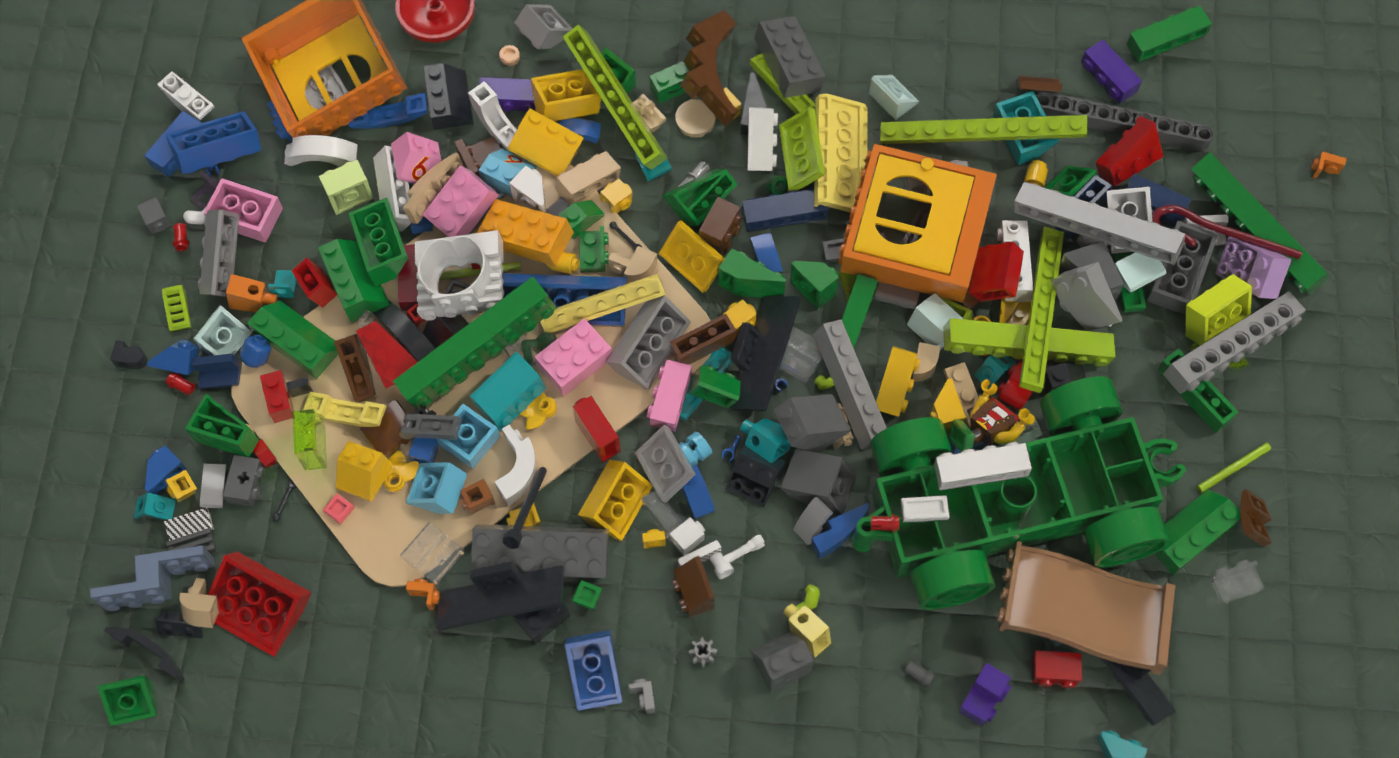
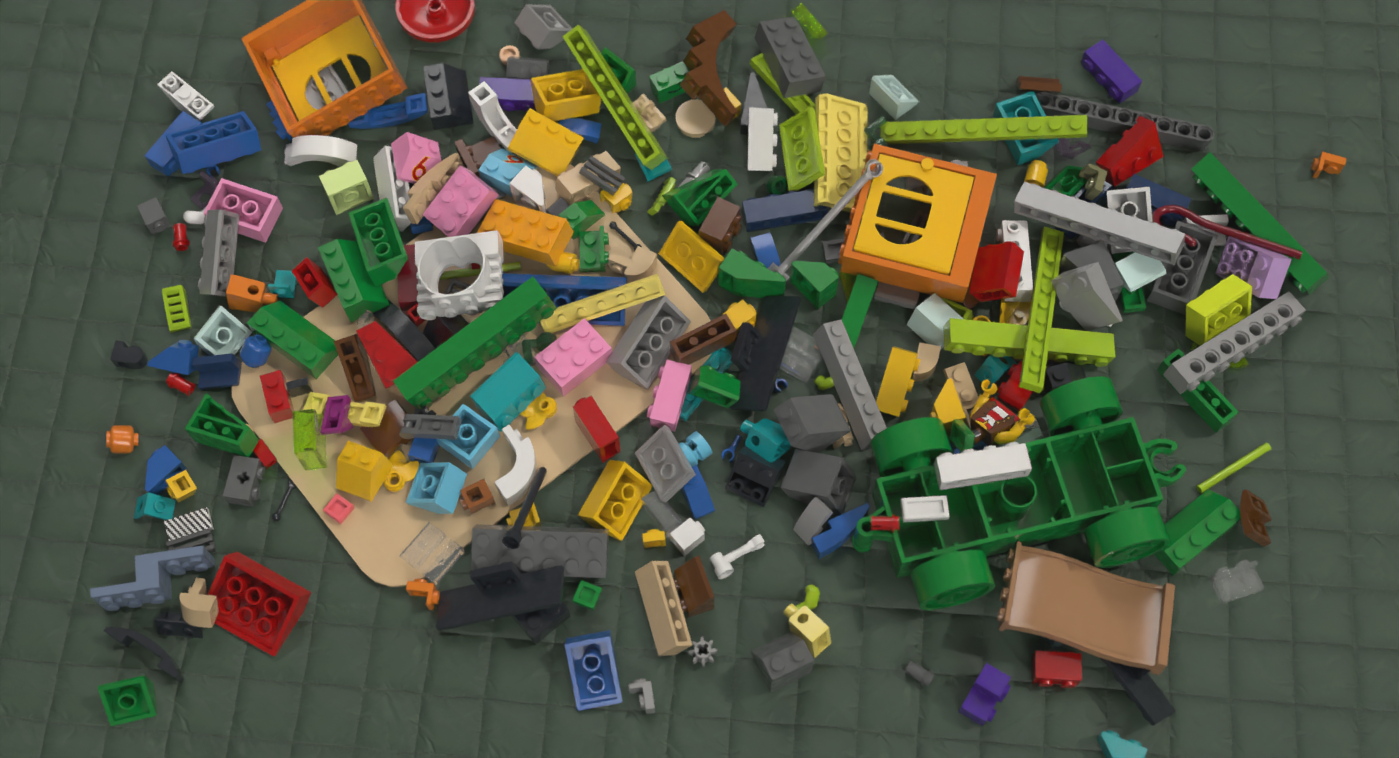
(121, 439): none -> orange head
(213, 485): light grey slope -> none
(336, 415): none -> magenta slope
(527, 67): none -> dark grey brick
(604, 173): none -> dark grey tile
(660, 201): none -> lime piece
(663, 608): none -> tan brick
(703, 552): white tile -> none
(805, 17): none -> clear neon green wing
(868, 174): none -> light grey hinge
(869, 130): none -> clear green plate
(1066, 150): none -> clear purple bracket
(1095, 180): none -> olive bracket
(1168, 33): green brick -> none

